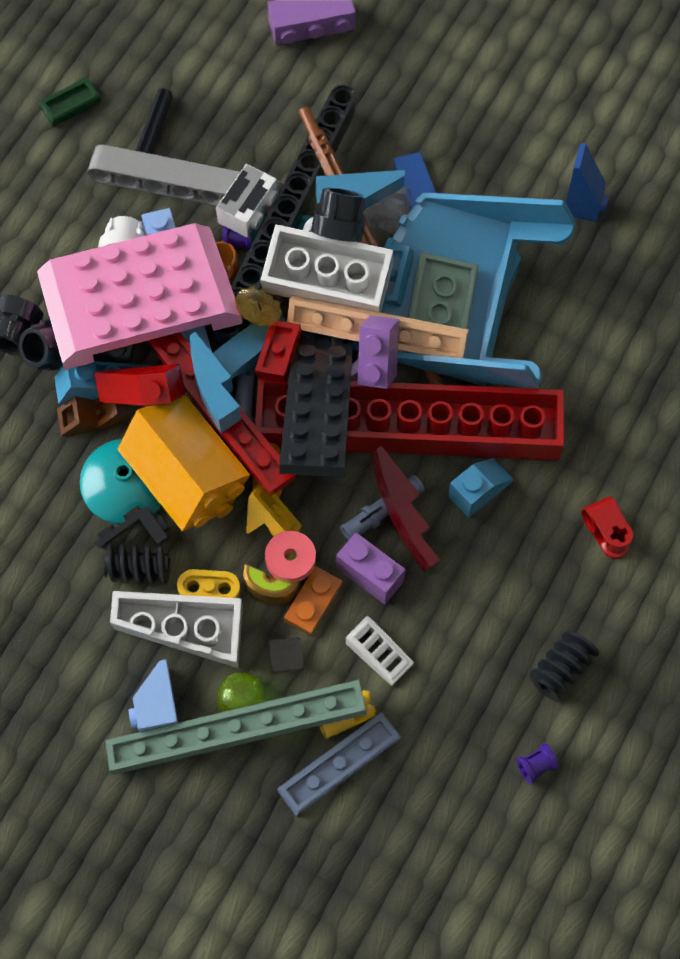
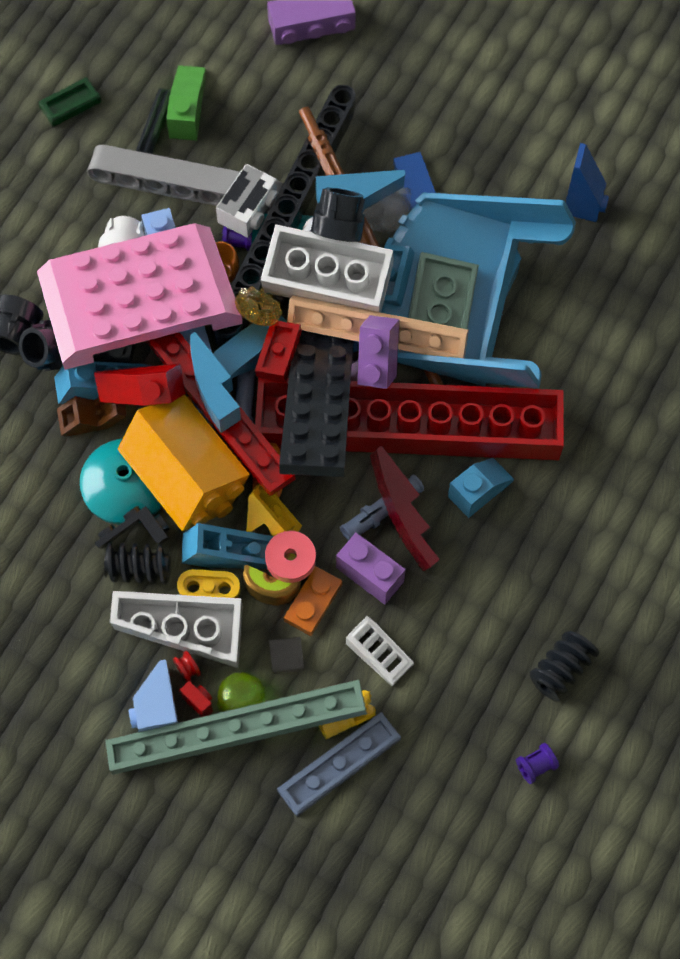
(186, 103): none -> bright green slope
(186, 666): none -> red bush
(197, 699): none -> red plate
(223, 547): none -> dark azure slope
(607, 522): red piece -> none

